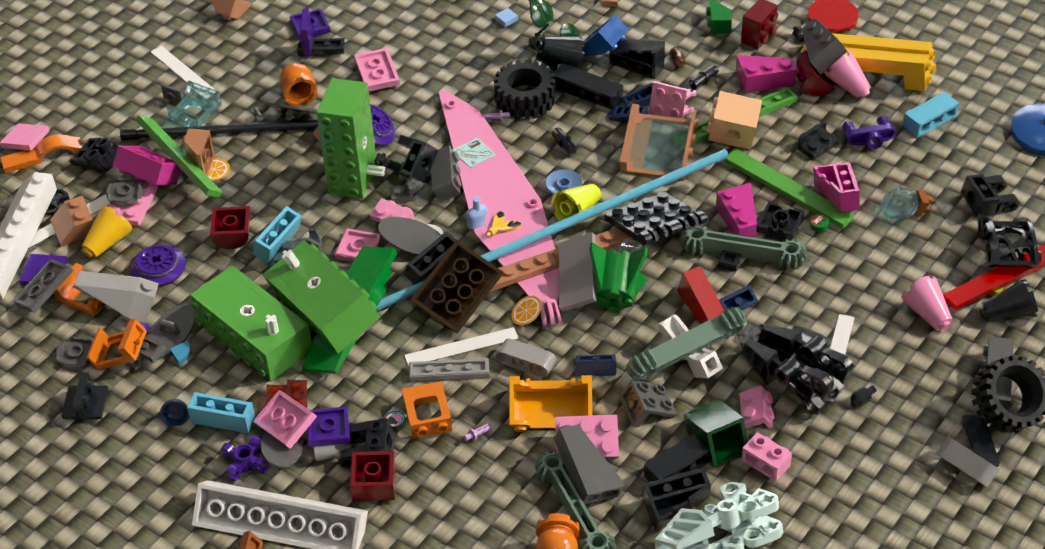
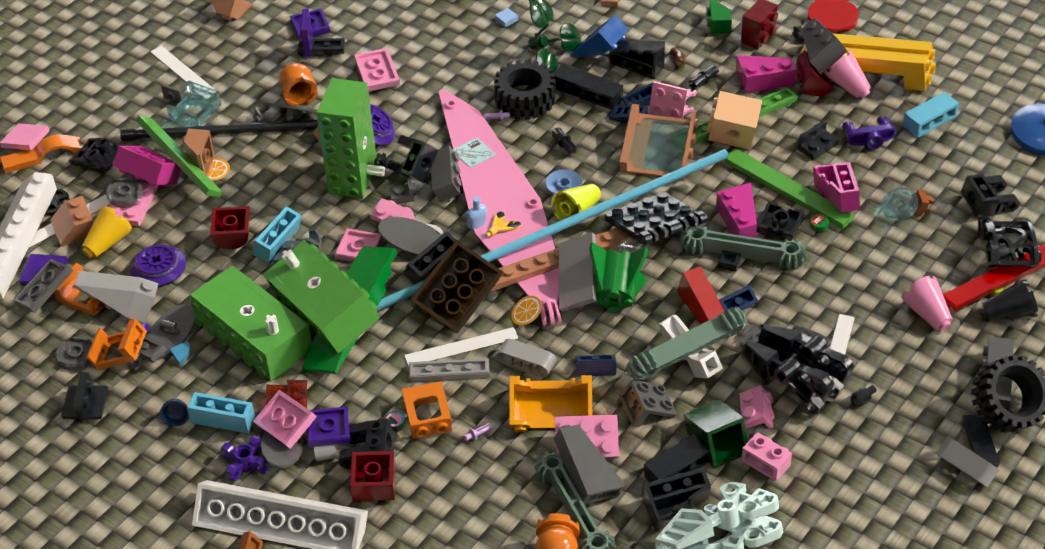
(562, 49): black cone -> none

